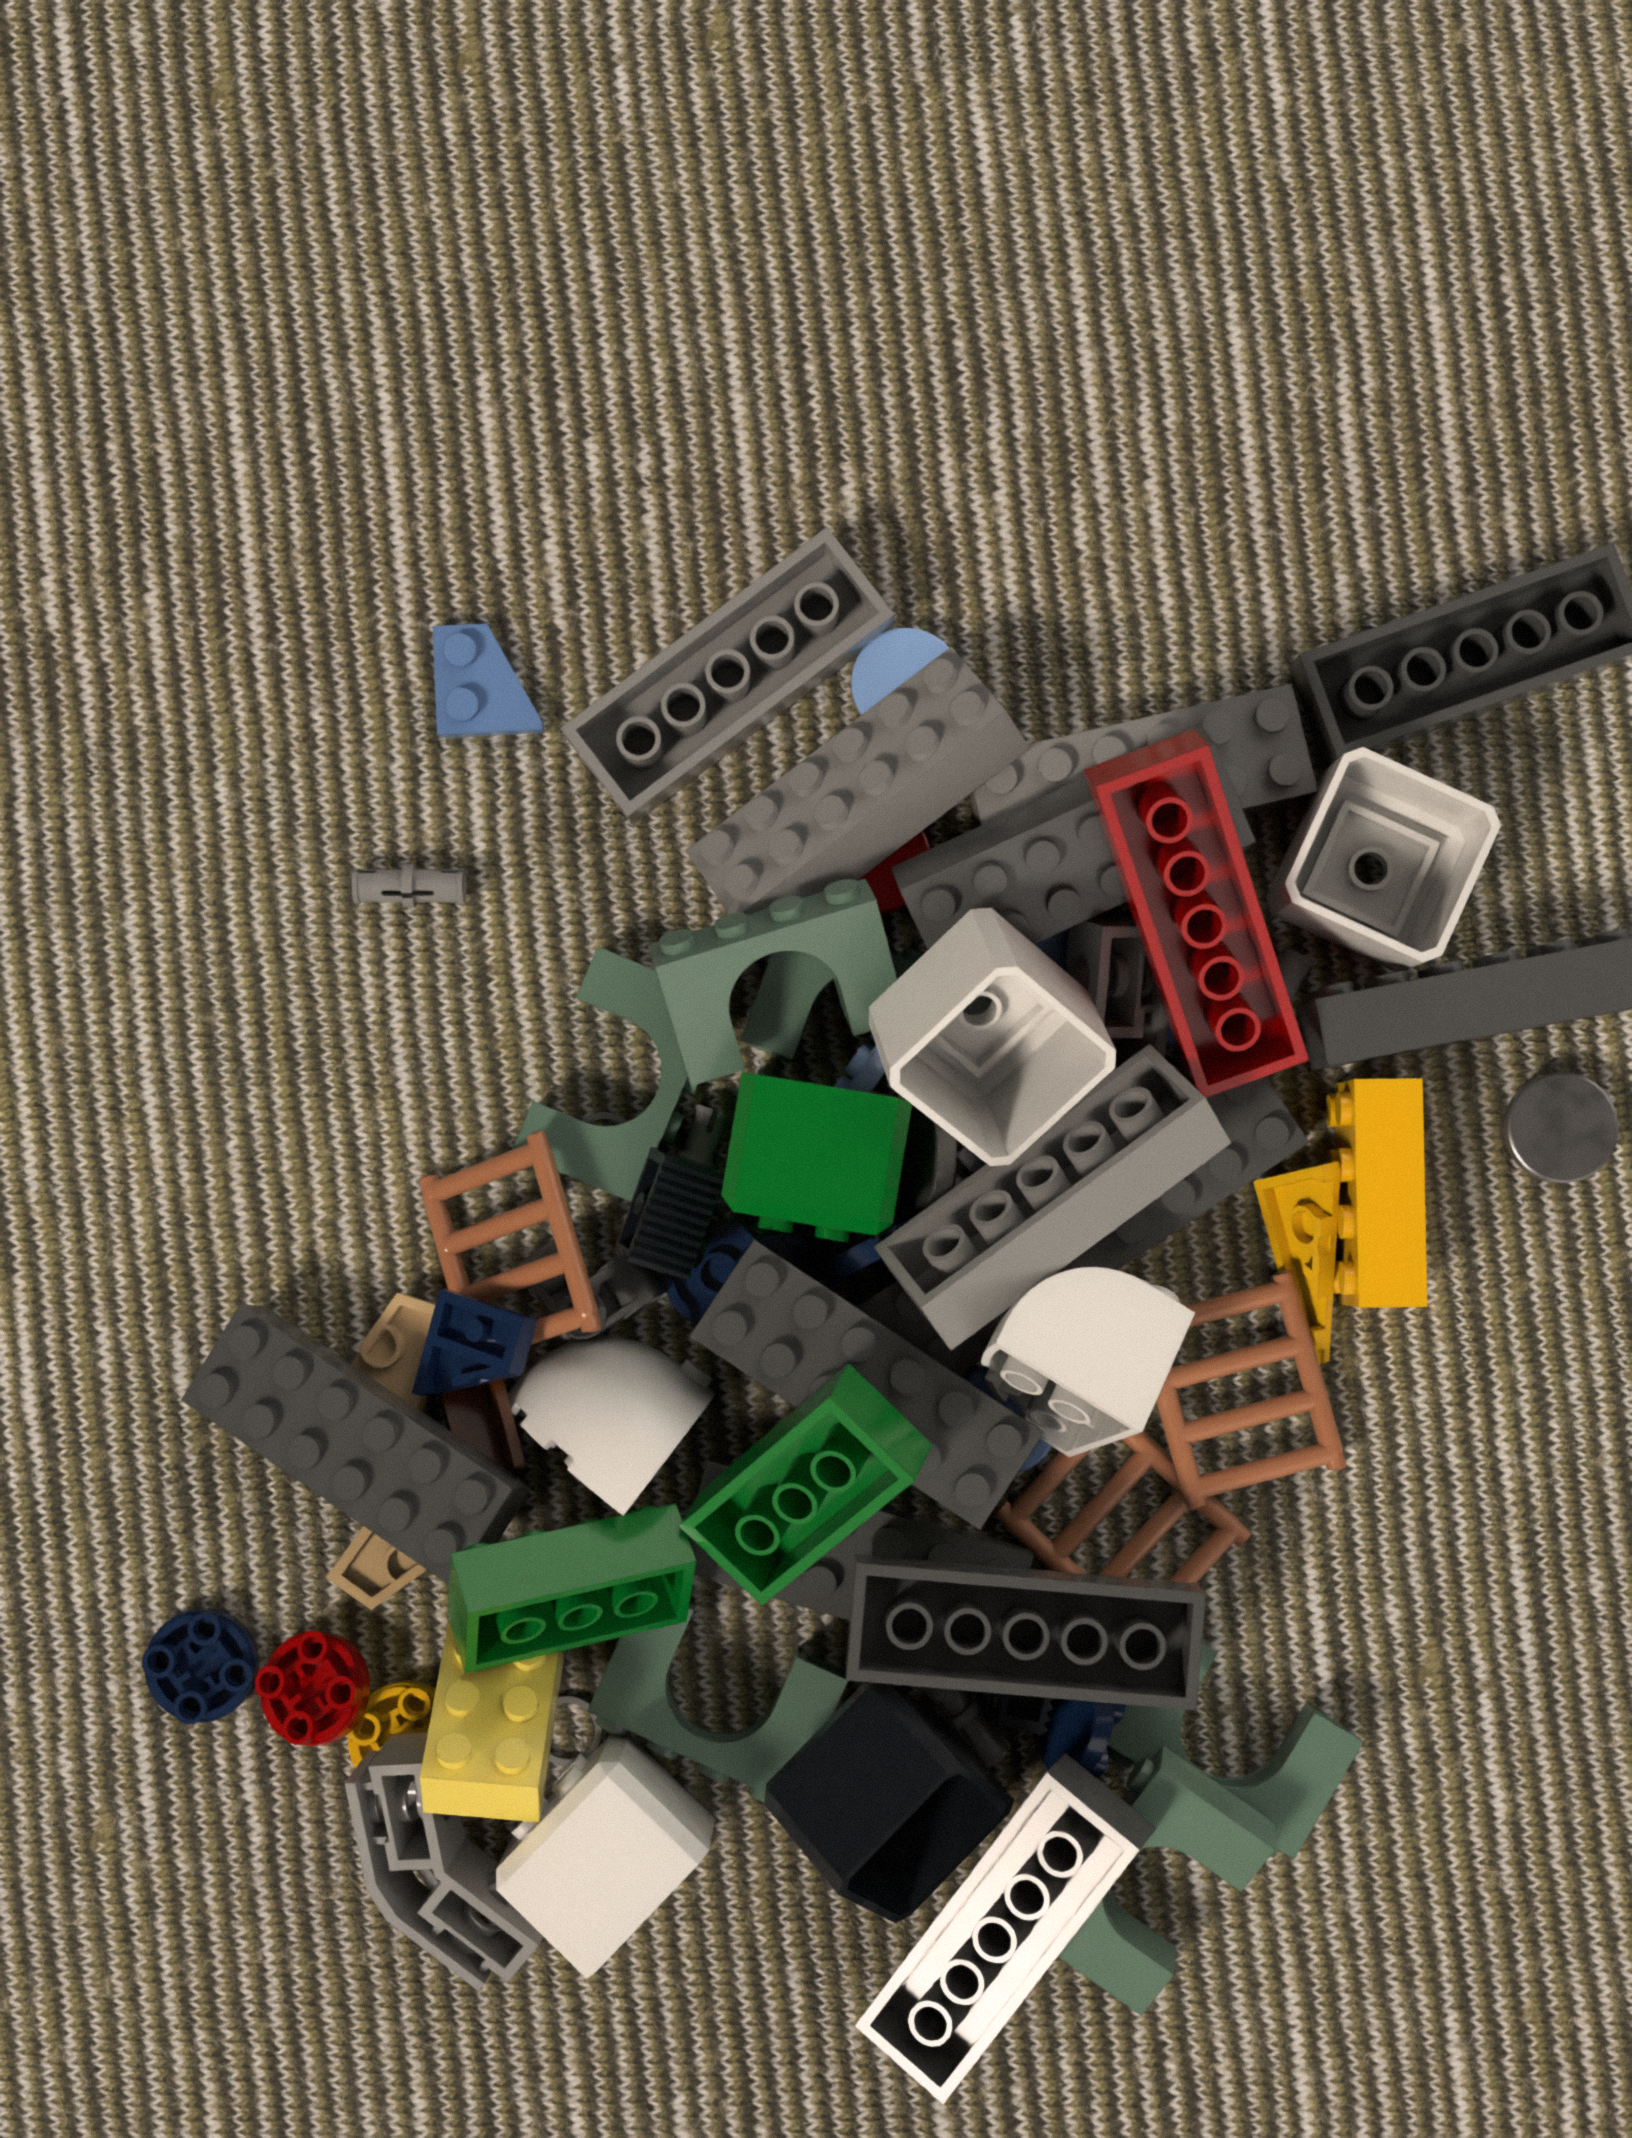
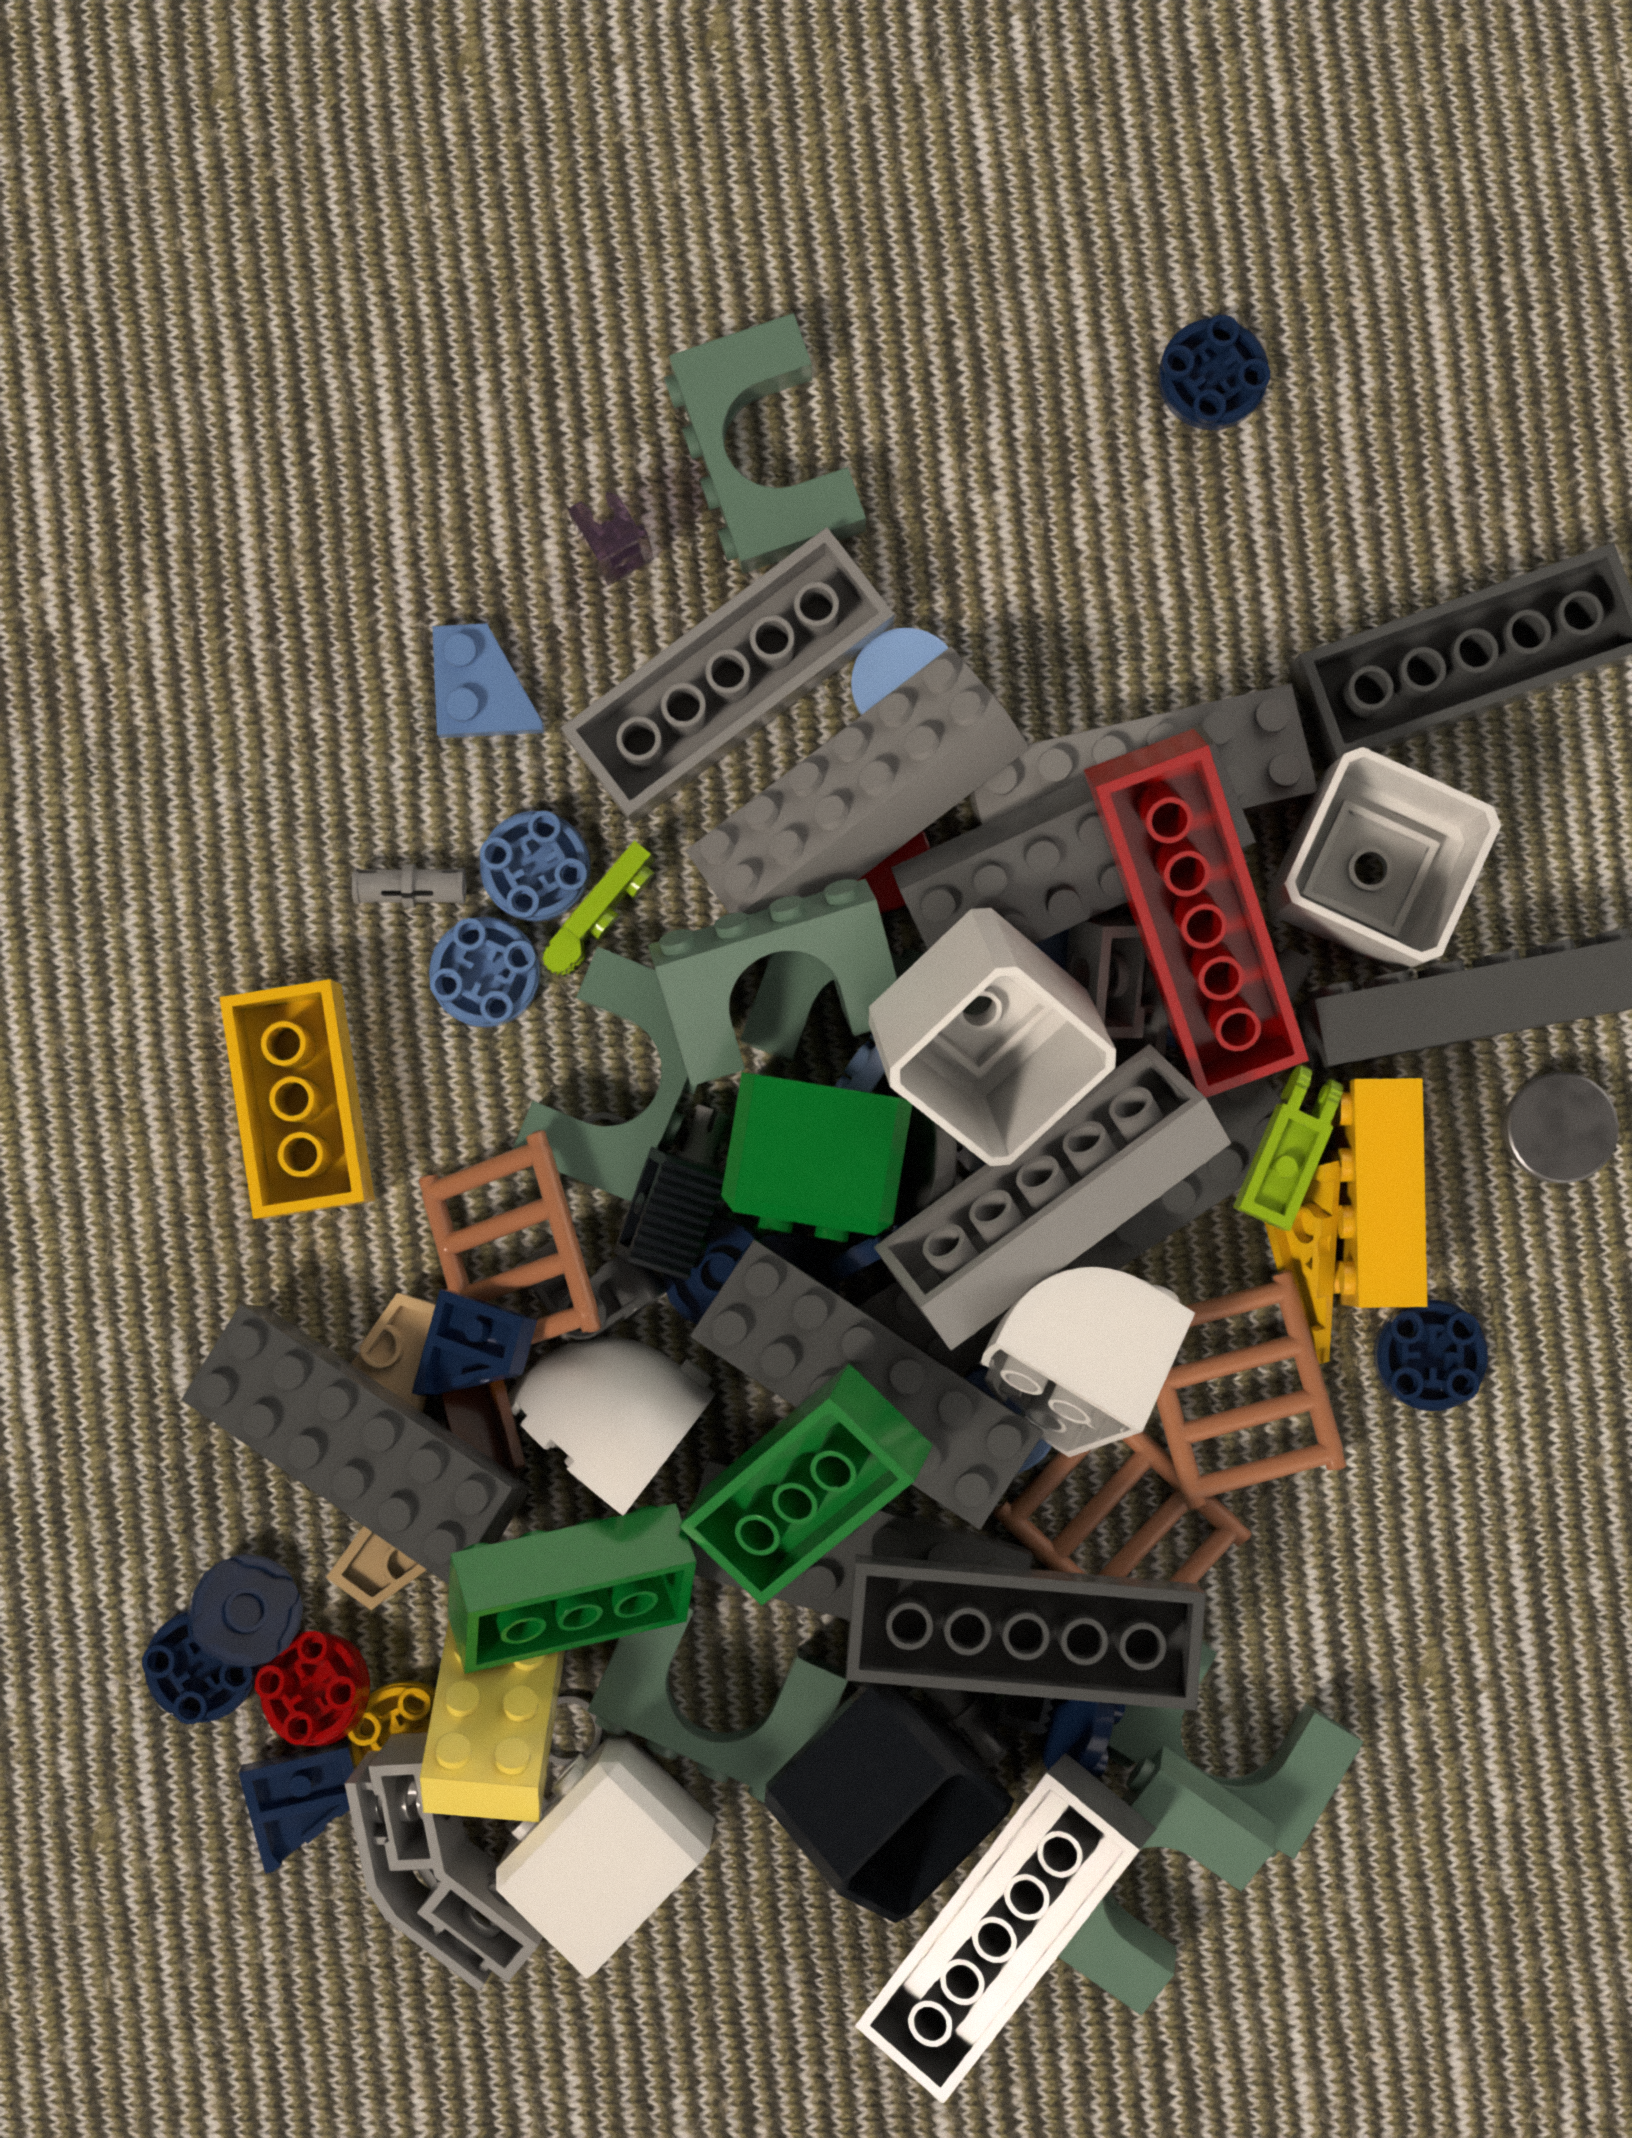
(245, 1611): none -> dark blue tile
(295, 1797): none -> dark blue wing
(297, 1099): none -> yellow brick
(484, 972): none -> medium blue tile
(535, 866): none -> medium blue tile
(596, 912): none -> lime hinge
(614, 546): none -> hinge
(713, 387): none -> sand green arch
(1213, 373): none -> dark blue tile
(1289, 1152): none -> lime hinge
(1431, 1355): none -> dark blue tile

